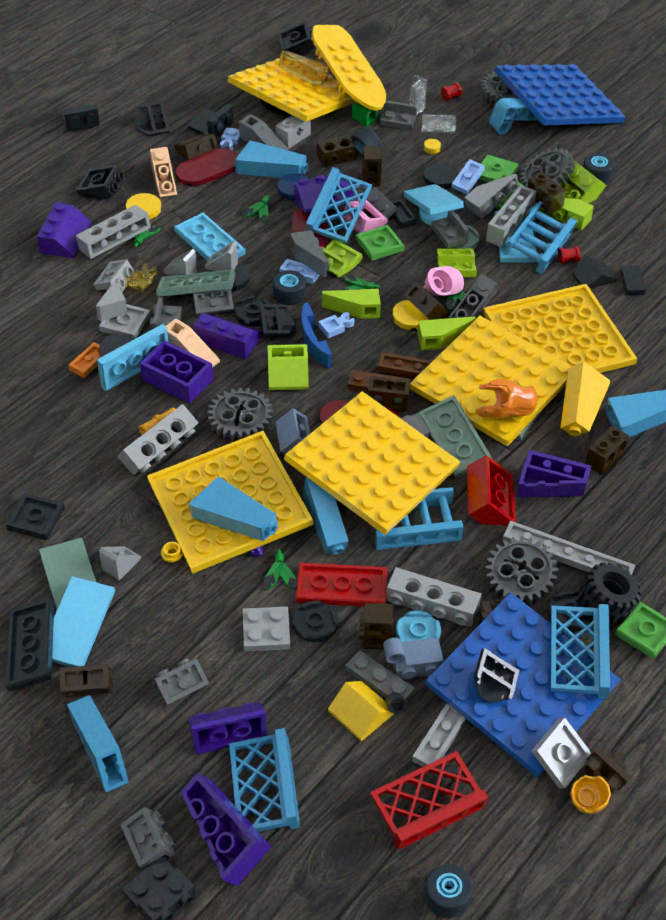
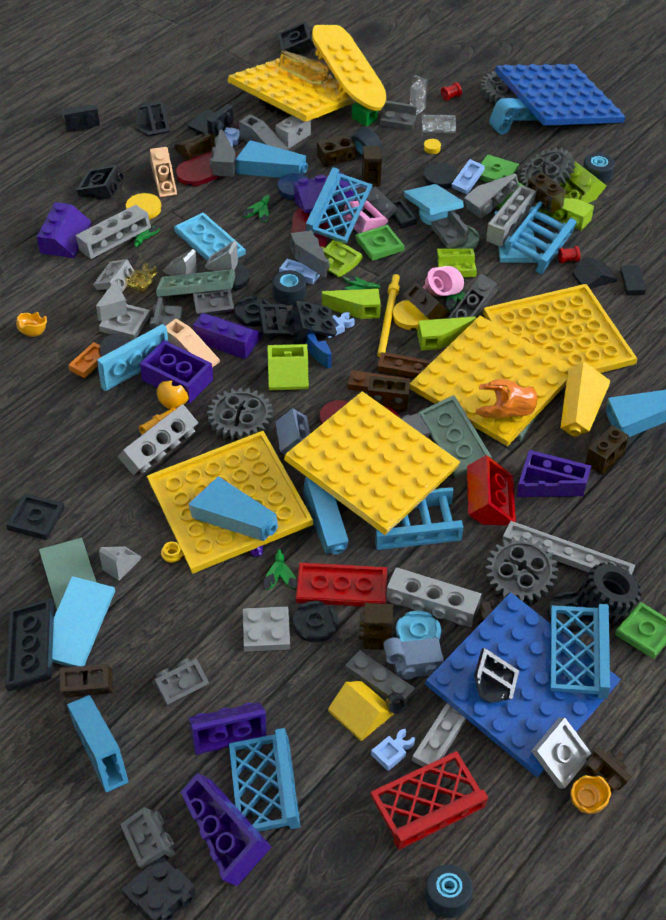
(31, 324): none -> light orange hair
(170, 395): none -> light orange hair
(223, 157): none -> dark grey slope
(309, 318): none -> black bracket
(392, 751): none -> light blue plate
(393, 291): none -> yellow bar

